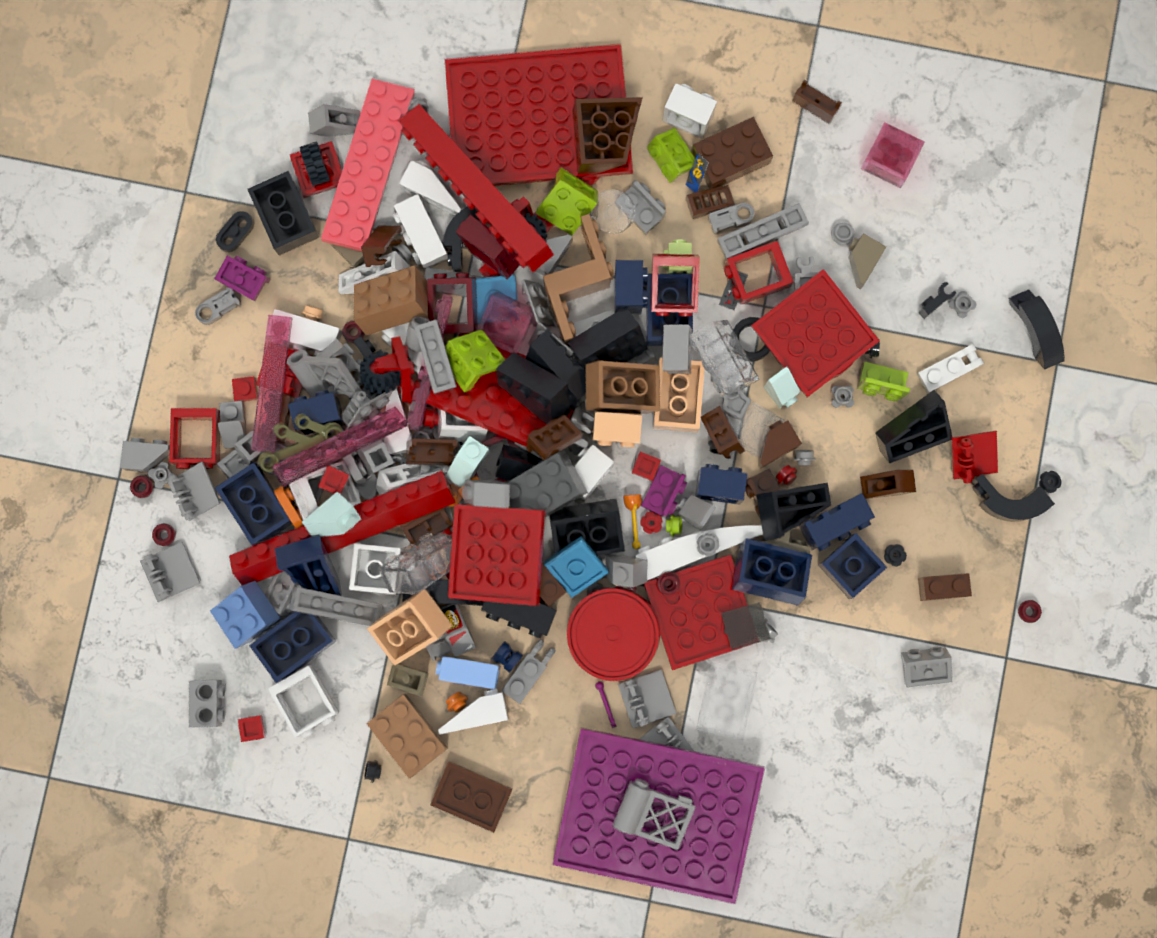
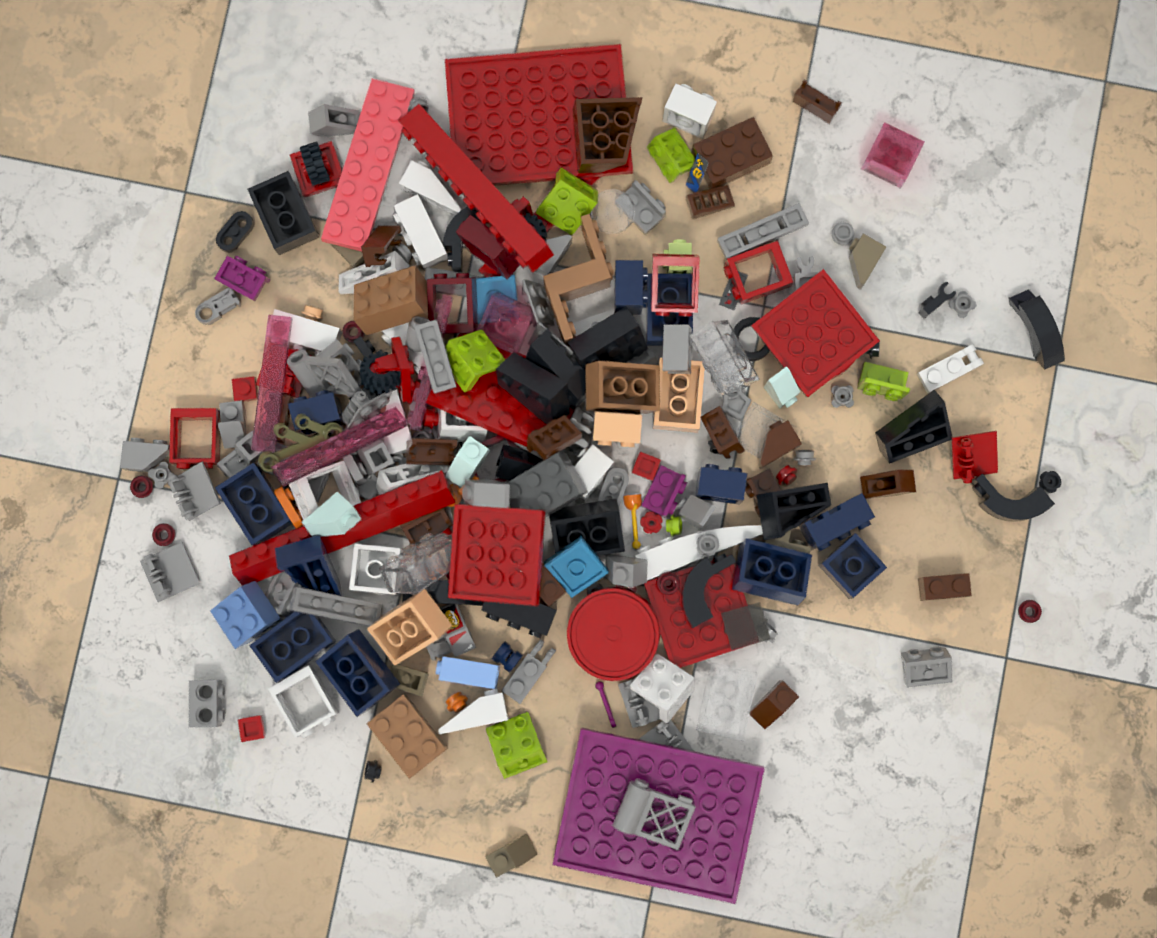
(333, 480): red plate -> none
(357, 672): none -> dark blue brick
(471, 797): reddish brown plate -> none
(511, 855): none -> dark tan slope
(515, 745): none -> lime bracket
(614, 490): none -> light grey plate
(664, 686): none -> white bracket
(693, 598): none -> black arch
(728, 217): light grey piece -> none
(773, 704): none -> reddish brown slope
(901, 555): black plate -> none

